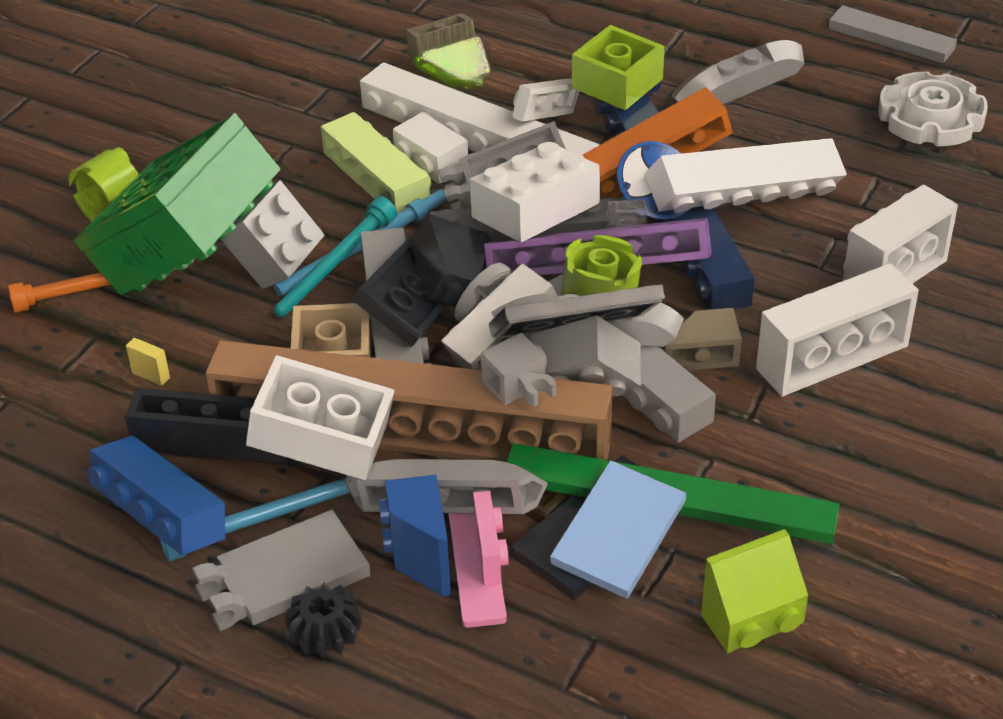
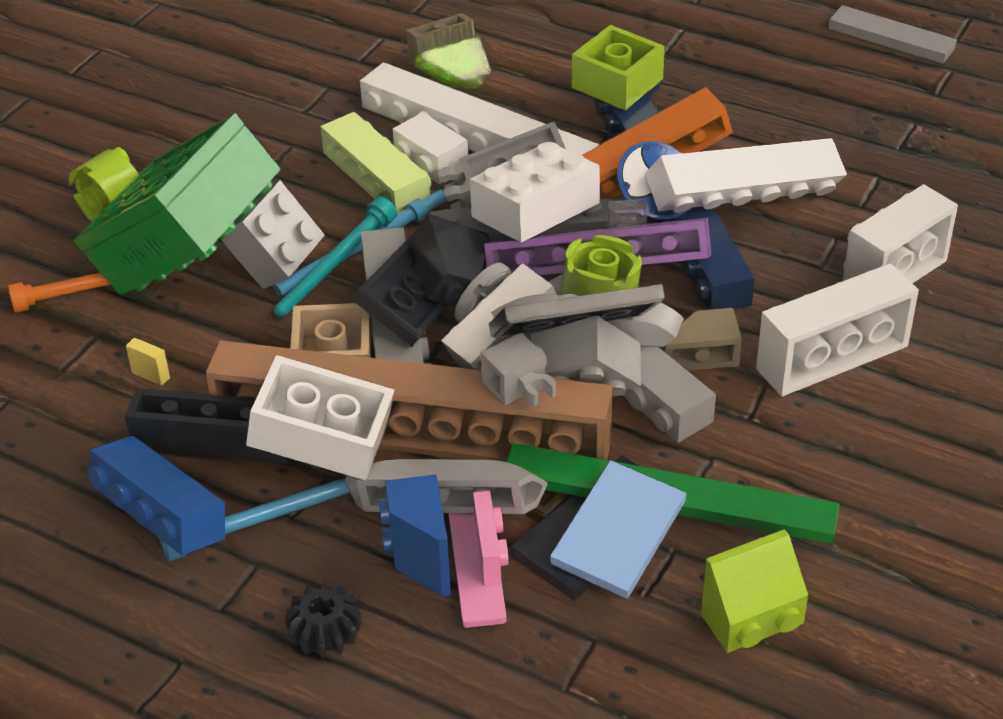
(280, 566): light grey tile -> none
(544, 100): white plate -> none
(745, 71): light grey brick -> none
(932, 108): white piece -> none

